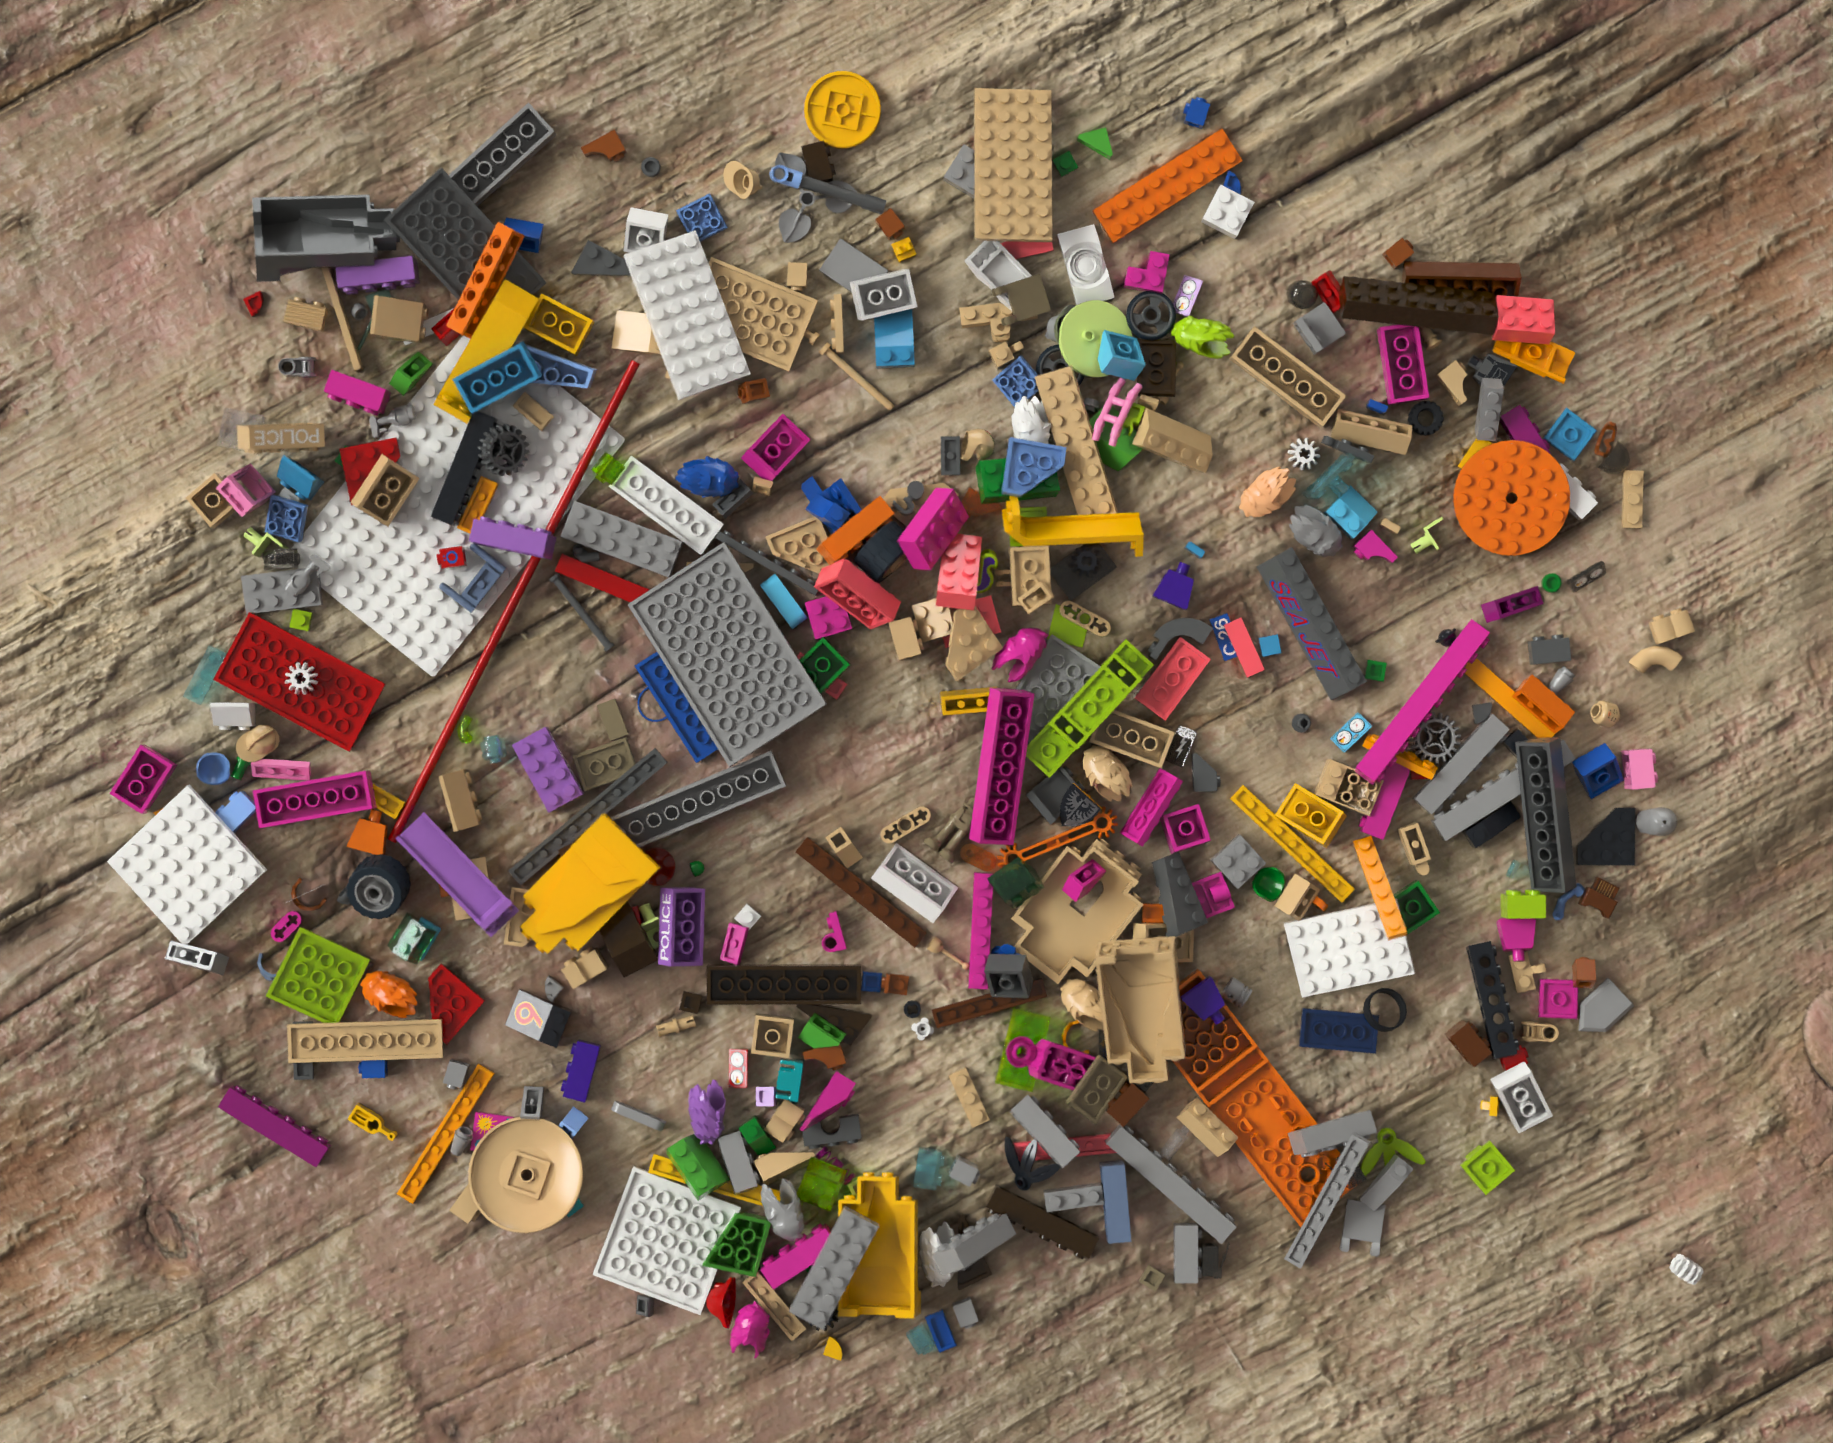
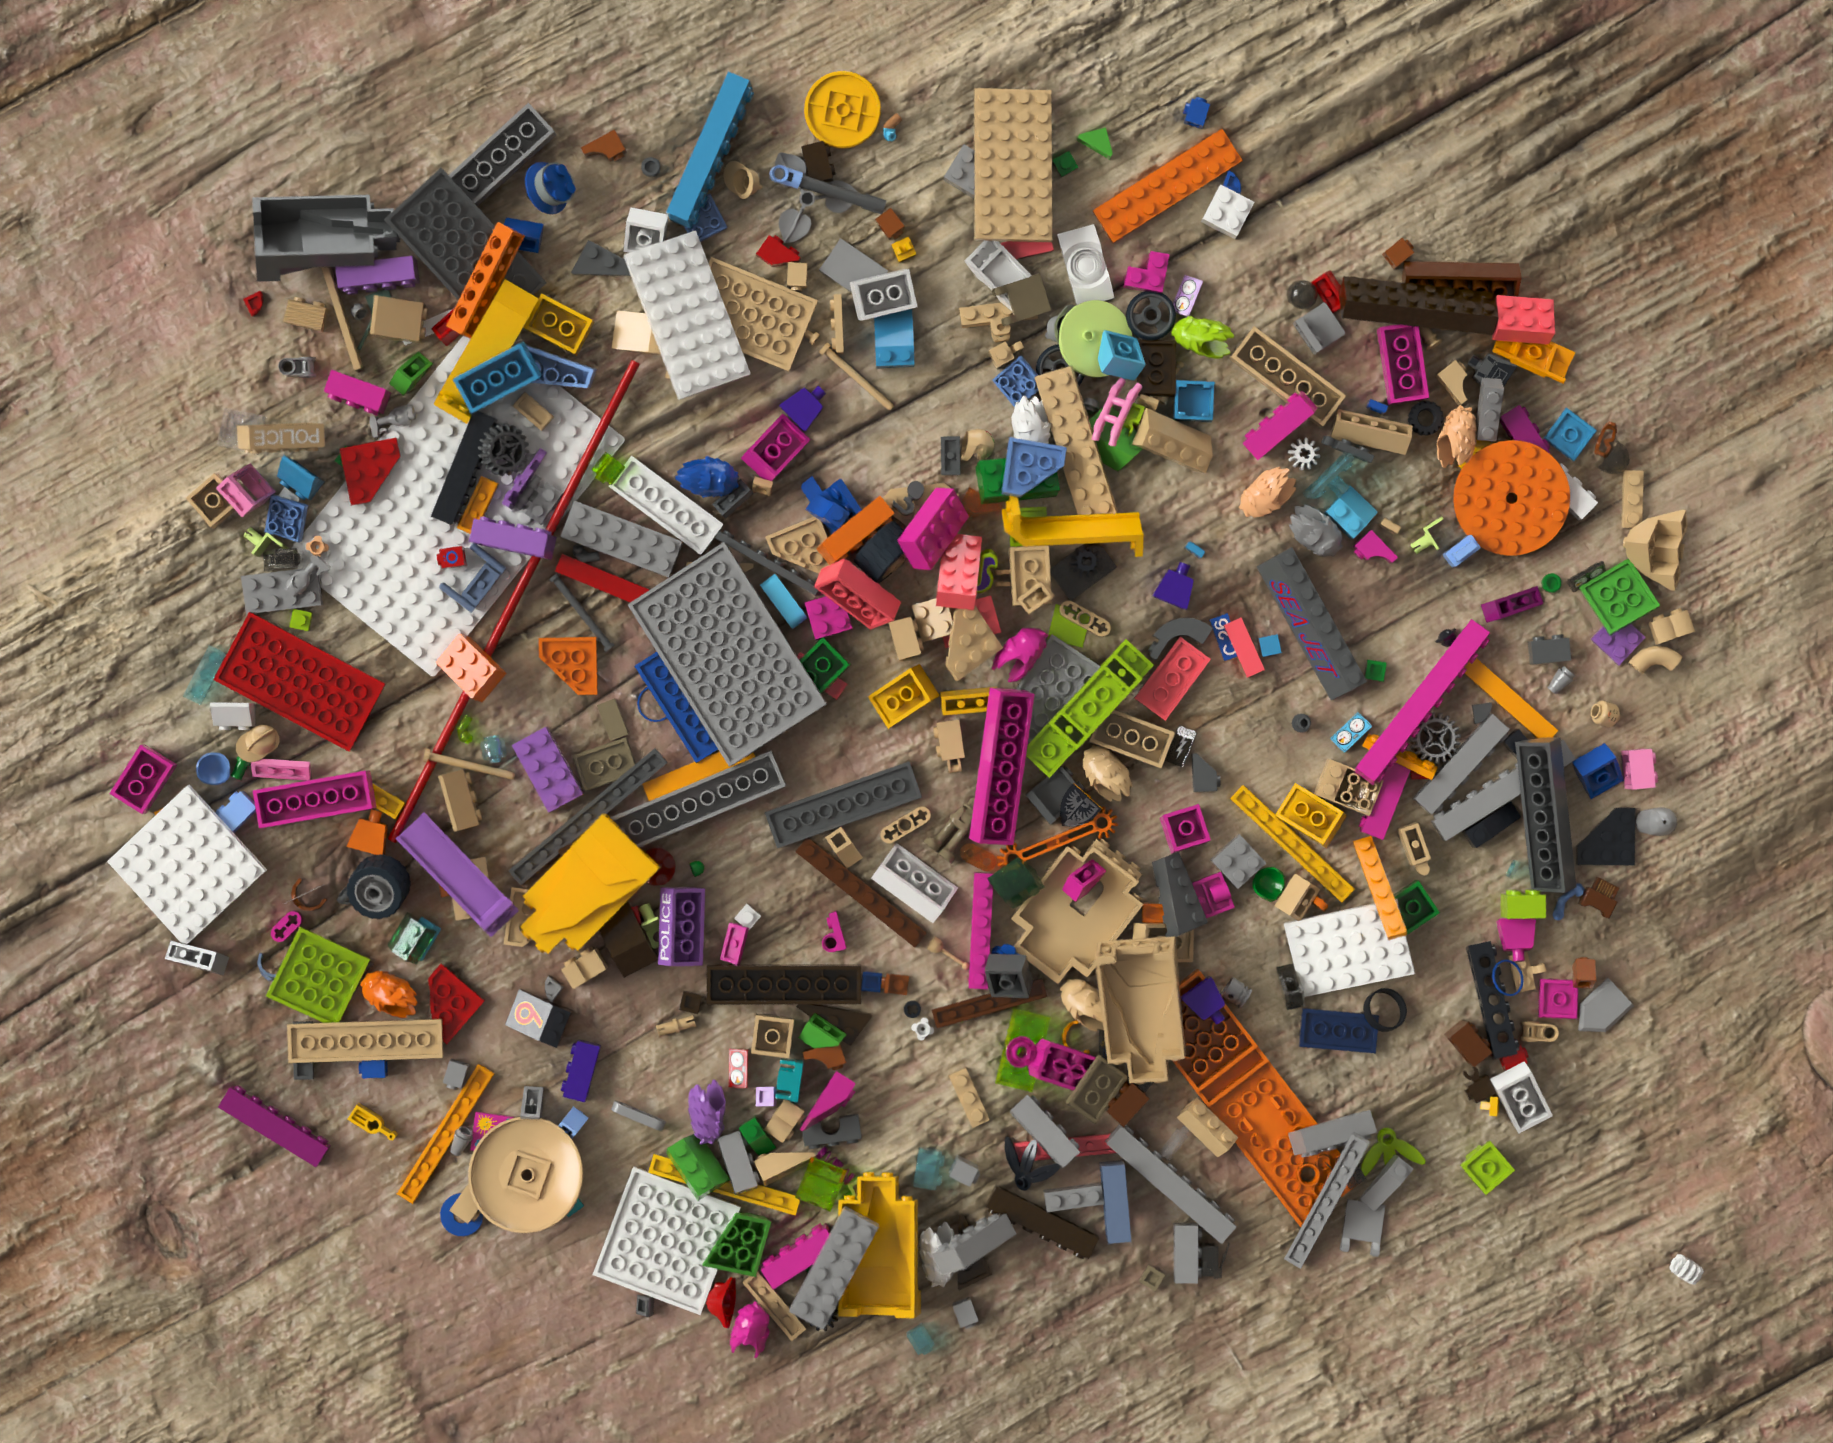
(306, 674): white gear -> none
(317, 541): none -> light nougat plate
(384, 490): tan brick -> none
(452, 1225): none -> blue gear
(467, 765): none -> tan bar
(470, 667): none -> brick
(522, 480): none -> medium lavender wing
(542, 504): none -> light grey plate
(549, 186): none -> blue piece
(573, 661): none -> orange plate
(687, 775): none -> light orange tile
(709, 150): none -> dark azure brick
(753, 390): dark orange bracket -> none
(776, 254): none -> red slope
(786, 1214): light grey head -> none
(804, 407): none -> dark purple torso
(833, 1349): yellow tile -> none
(843, 804): none -> dark grey plate
(889, 127): none -> arm
(903, 696): none -> yellow slope
(940, 1331): blue tile -> none
(950, 743): none -> tan brick
(1151, 807): dark pink plate -> none
(1193, 401): none -> dark azure container
(1280, 425): none -> dark pink brick
(1290, 986): none -> clear smoke slope
(1457, 437): none -> light nougat head
(1461, 551): none -> light blue piece
(1479, 1087): none -> dark brown brick
(1521, 975): none -> blue piece
(1543, 704): orange brick -> none
(1619, 597): none -> bright green plate
(1620, 644): none -> medium lavender plate
(1657, 547): none -> tan brick

